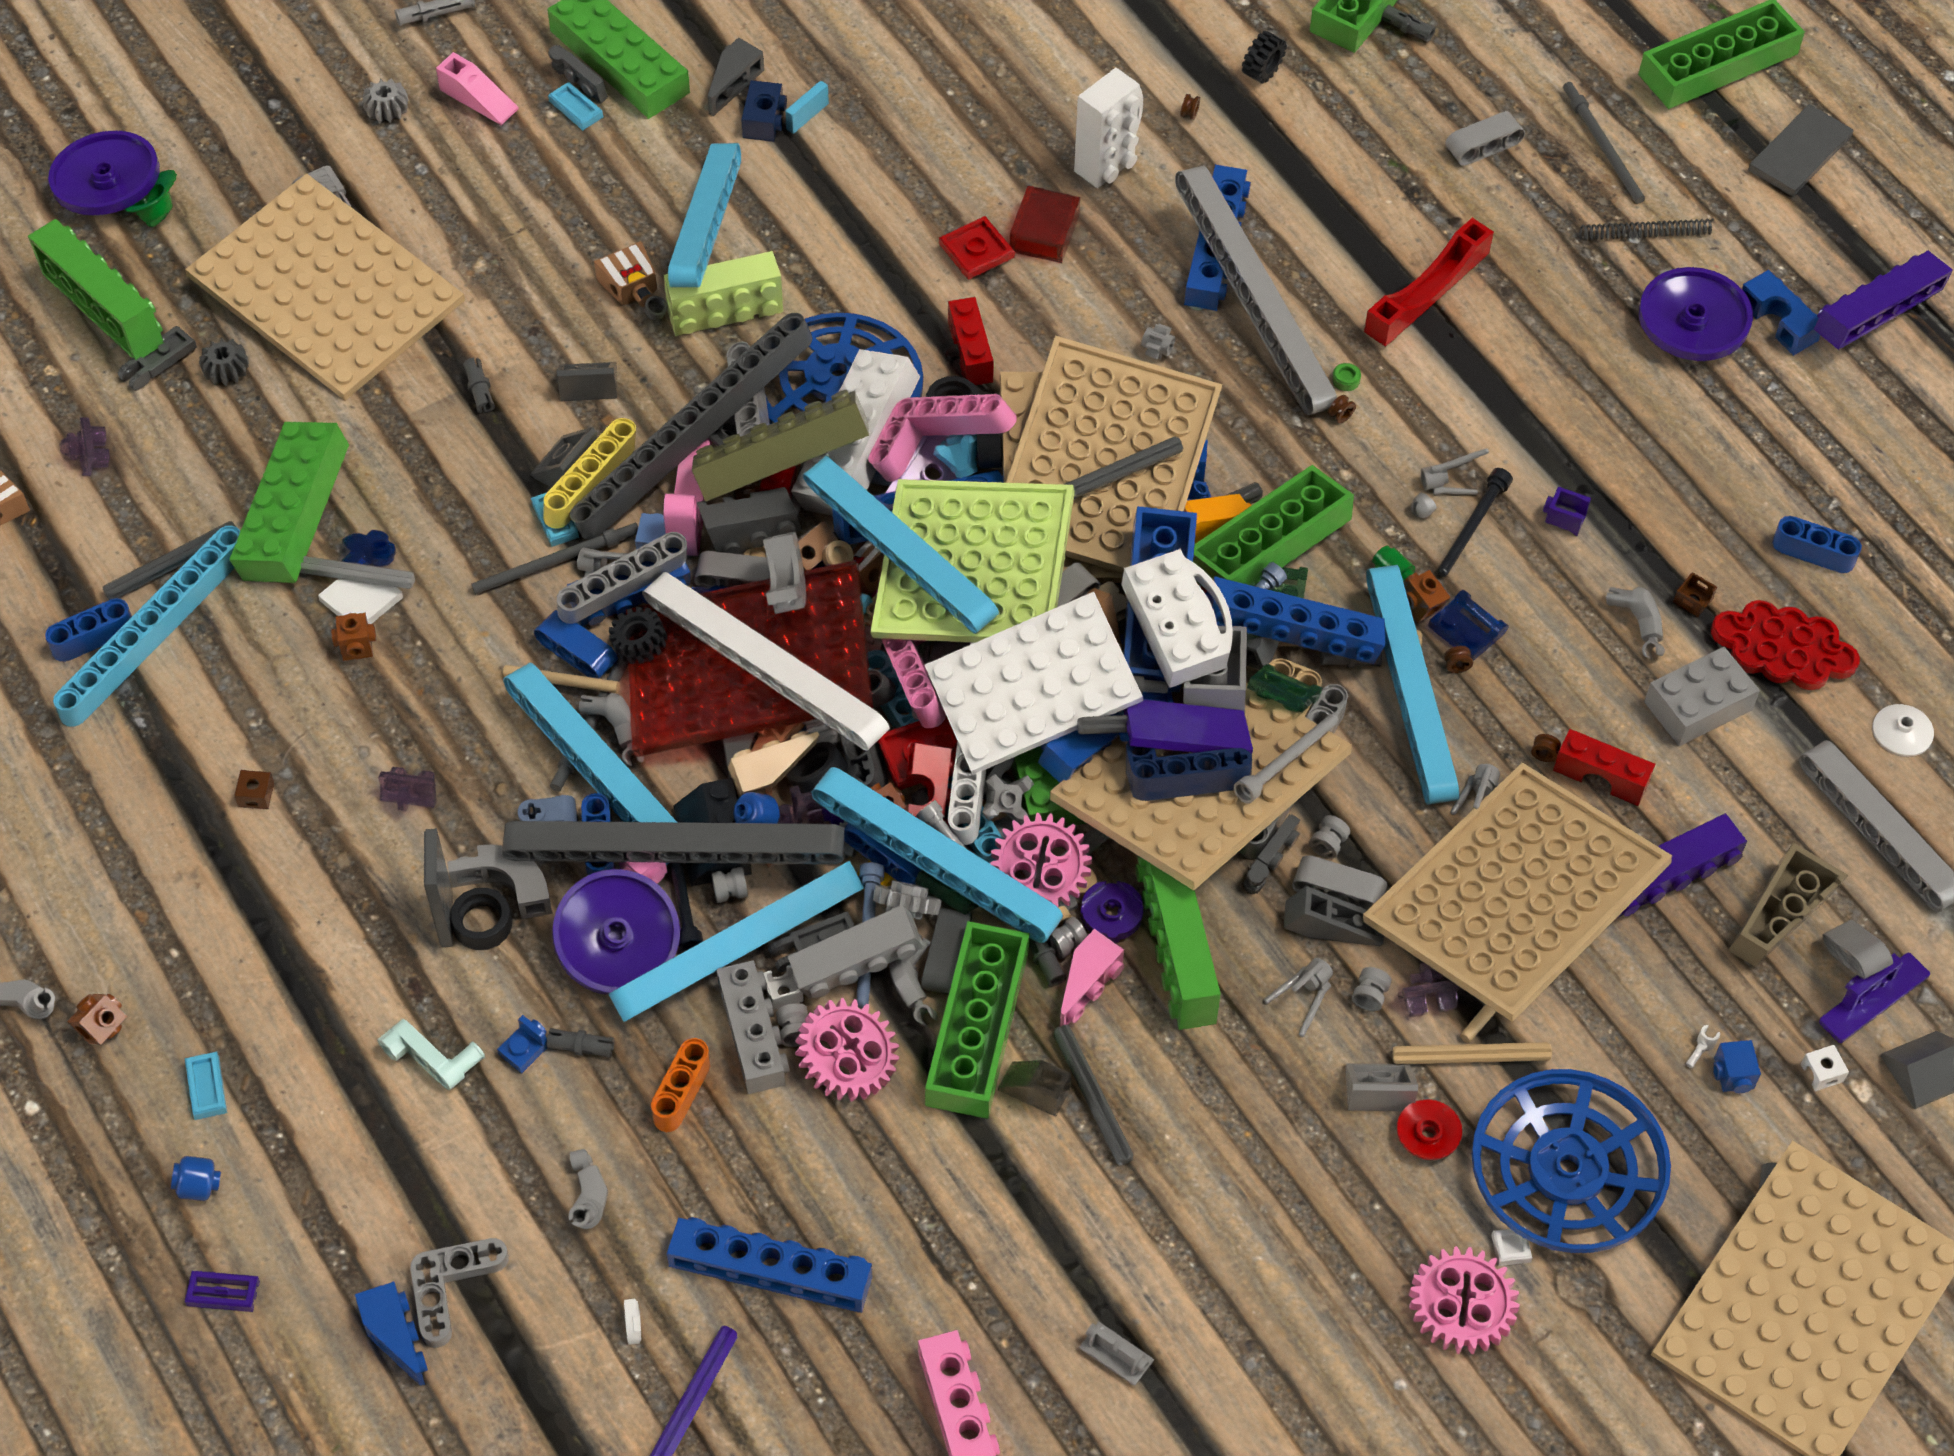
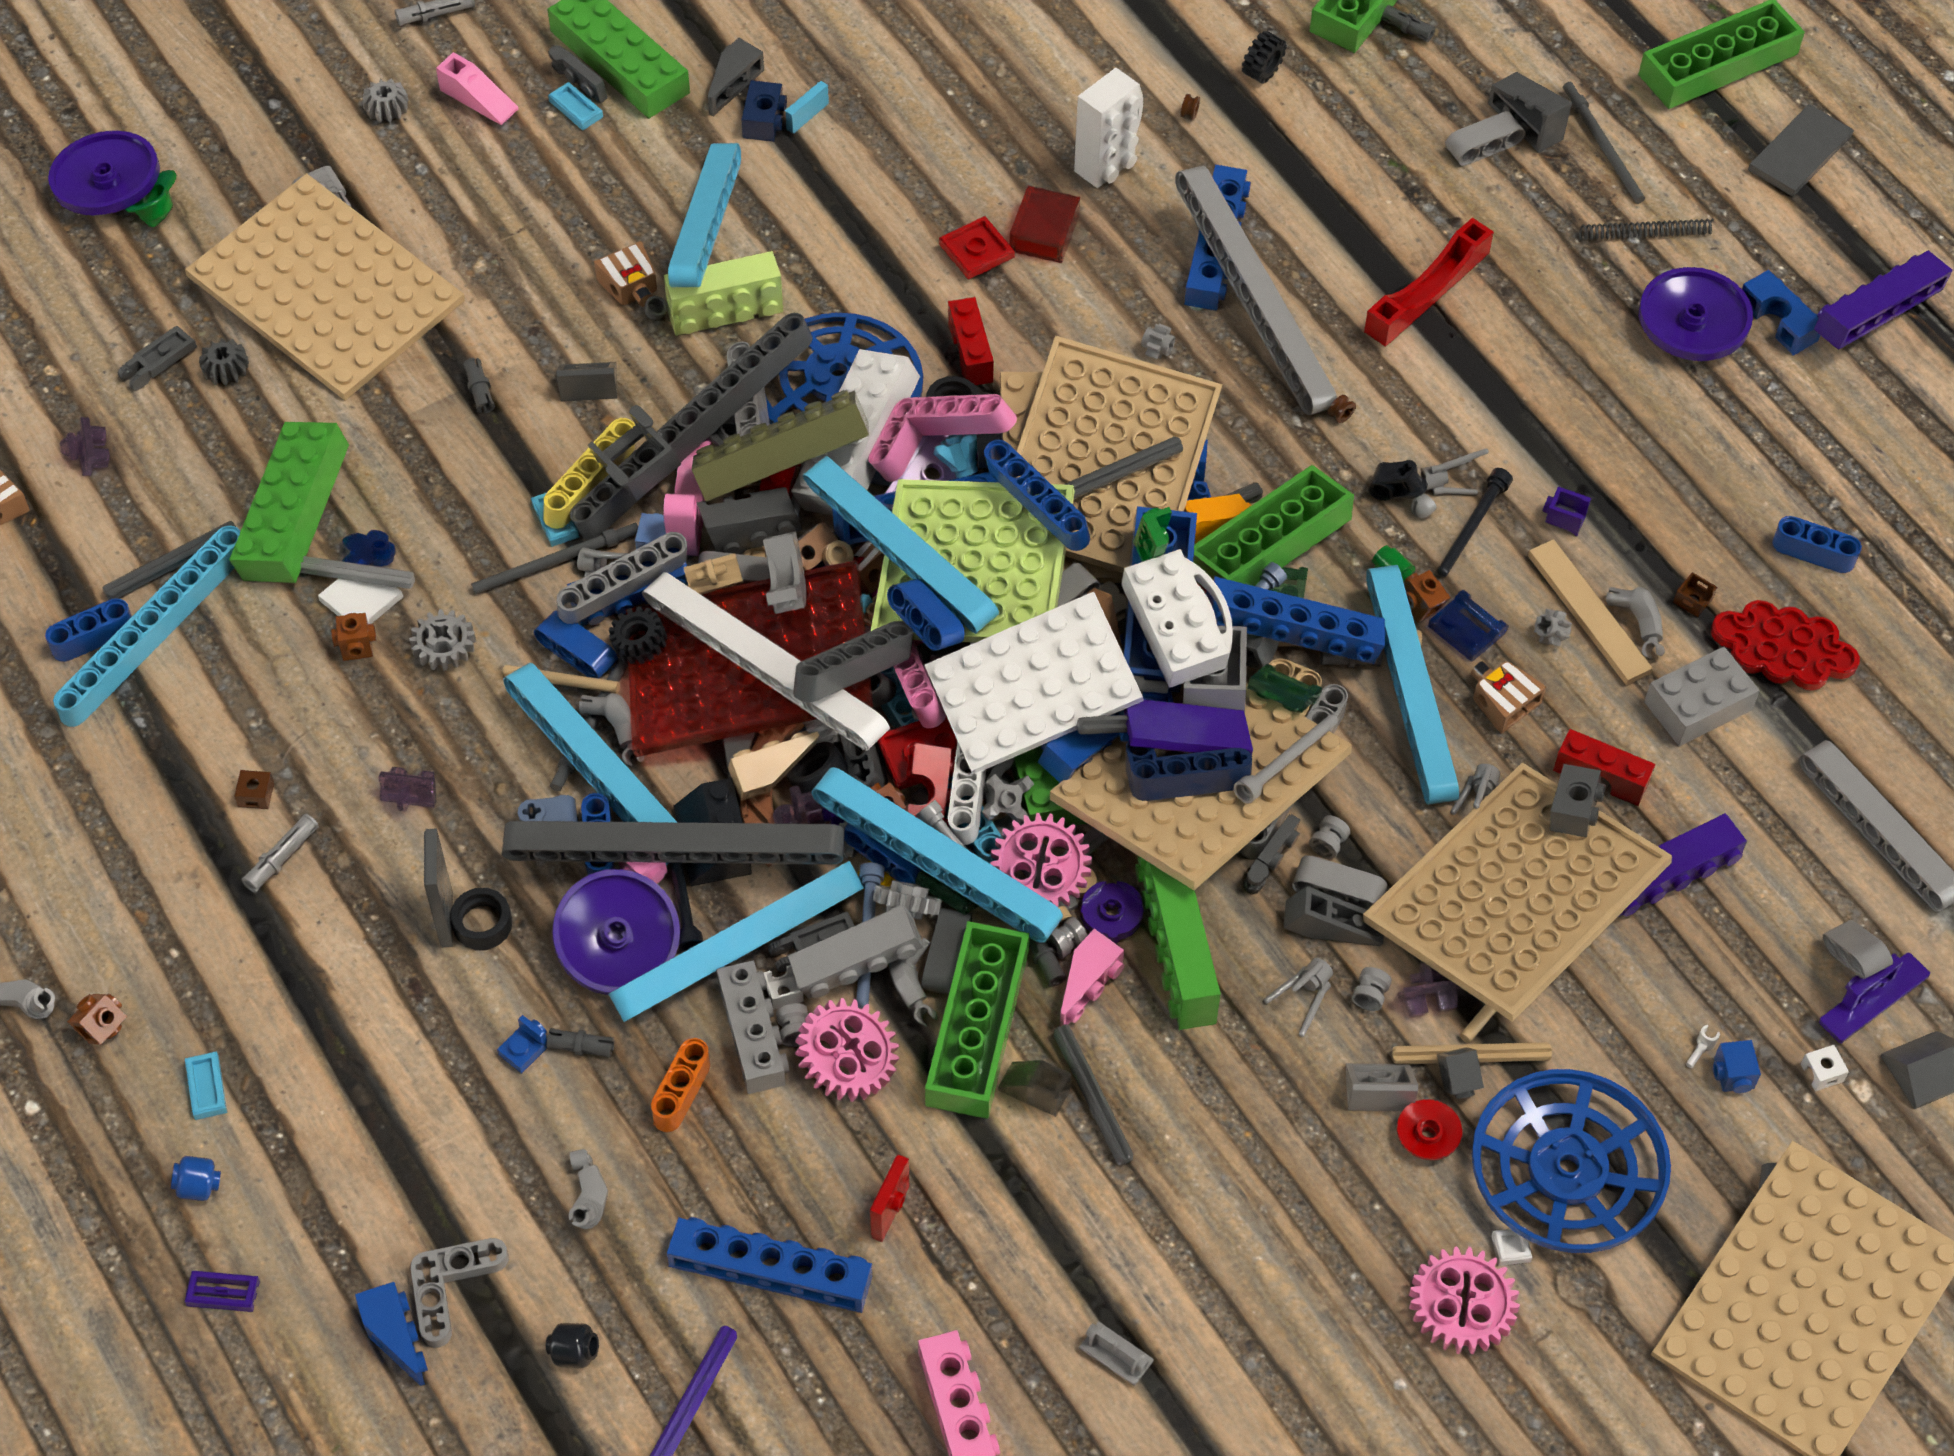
(97, 289): bright green brick -> none
(271, 862): none -> light grey pin
(406, 1039): light aqua beam -> none
(442, 639): none -> light grey gear
(520, 876): light grey arch -> none
(563, 456): dark grey slope -> none
(572, 1345): none -> black head
(633, 1321): white tile -> none
(650, 473): none -> dark grey piece
(714, 574): none -> tan hips
(729, 884): light grey wheel -> none
(756, 808): blue head -> none
(852, 661): none -> dark grey beam
(890, 1198): none -> red plate
(925, 614): none -> blue beam
(1041, 505): none -> blue beam
(1151, 535): none -> green bracket
(1346, 377): bright green tile -> none
(1397, 481): none -> black piece
(1458, 659): reddish brown bush -> none
(1460, 1072): none -> dark grey brick
(1506, 693): none -> medium nougat torso
(1534, 107): none -> dark grey wedge
(1545, 748): reddish brown bush -> none
(1553, 627): none -> light grey gear
(1576, 800): none -> dark grey brick
(1590, 612): none -> tan tile
(1790, 896): dark tan wedge -> none
(1896, 737): white dish -> none

